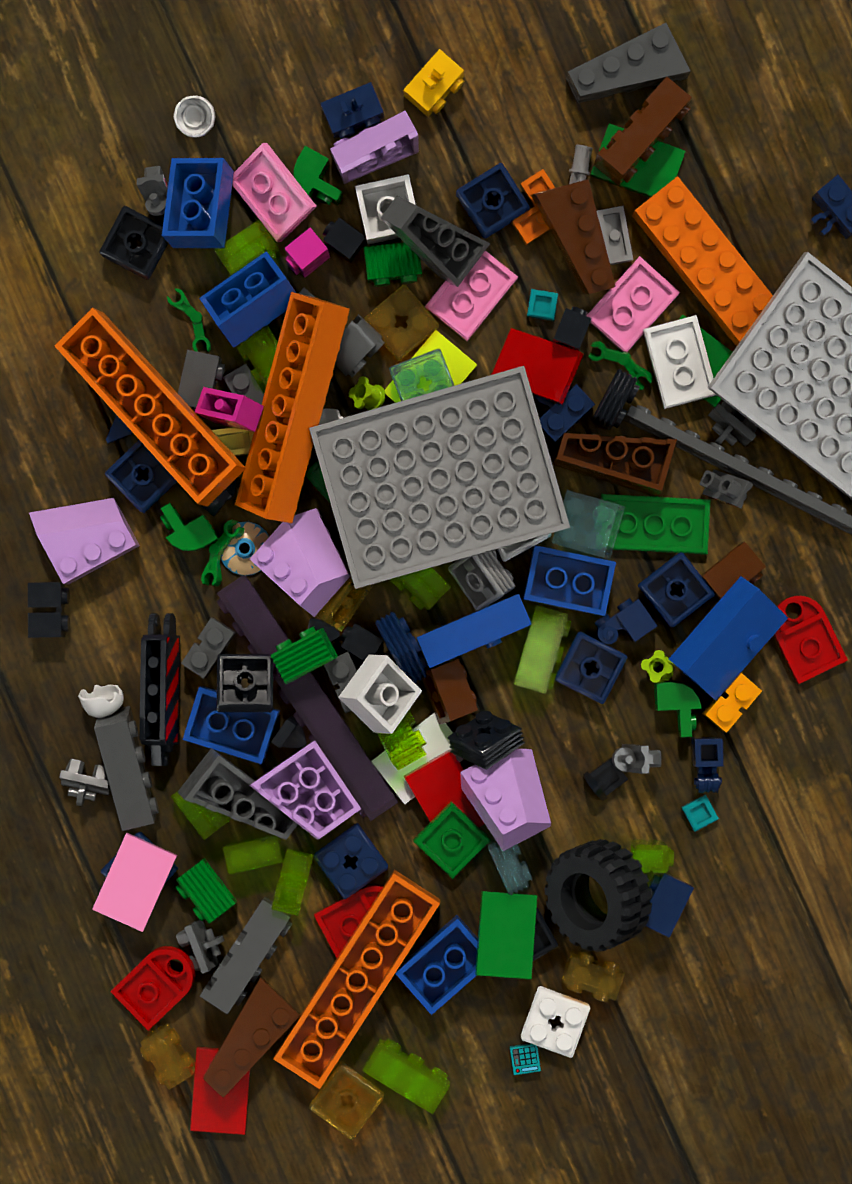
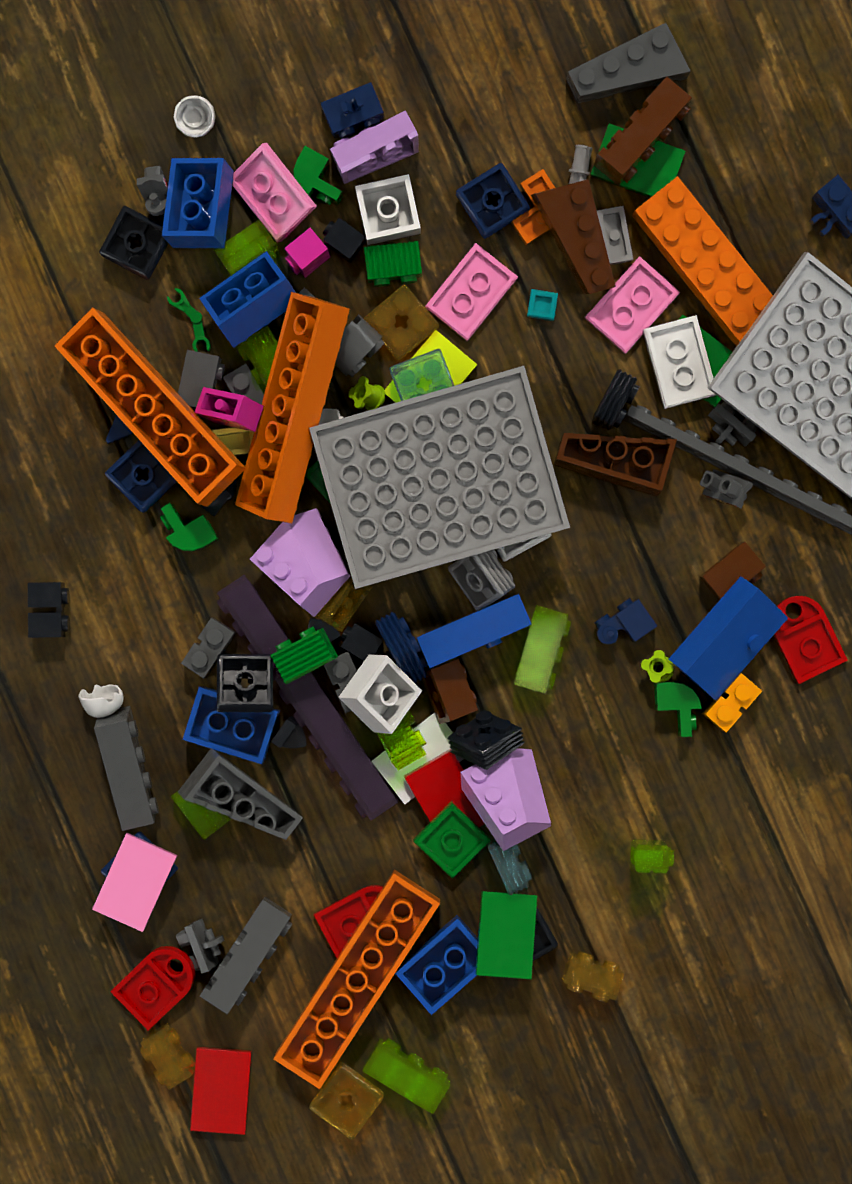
(74, 778): dark grey hips -> none
(83, 536): lavender wedge -> none
(160, 688): black hinge -> none
(205, 891): green brick -> none
(216, 550): green piece -> none
(236, 560): tan dish -> none
(252, 1034): reddish brown wedge -> none
(253, 853): clear neon green brick -> none
(292, 882): clear neon green brick -> none
(308, 791): lavender wedge -> none
(352, 843): dark blue brick -> none
(424, 586): clear neon green brick -> none
(434, 83): yellow brick -> none
(438, 243): dark grey wedge -> none
(525, 1058): teal tile -> none
(546, 1006): white brick -> none
(547, 364): red tile -> none
(562, 417): dark blue brick -> none
(569, 580): blue brick -> none
(572, 328): black piece -> none
(582, 651): dark blue brick -> none
(592, 524): clear light blue brick -> none
(605, 779): black tile -> none
(622, 358): green piece -> none
(624, 889): black tyre -> none
(636, 758): dark grey hips -> none
(662, 524): green tile -> none
(667, 901): dark blue brick -> none
(672, 607): dark blue brick -> none
(699, 812): teal tile -> none
(707, 756): dark blue brick -> none

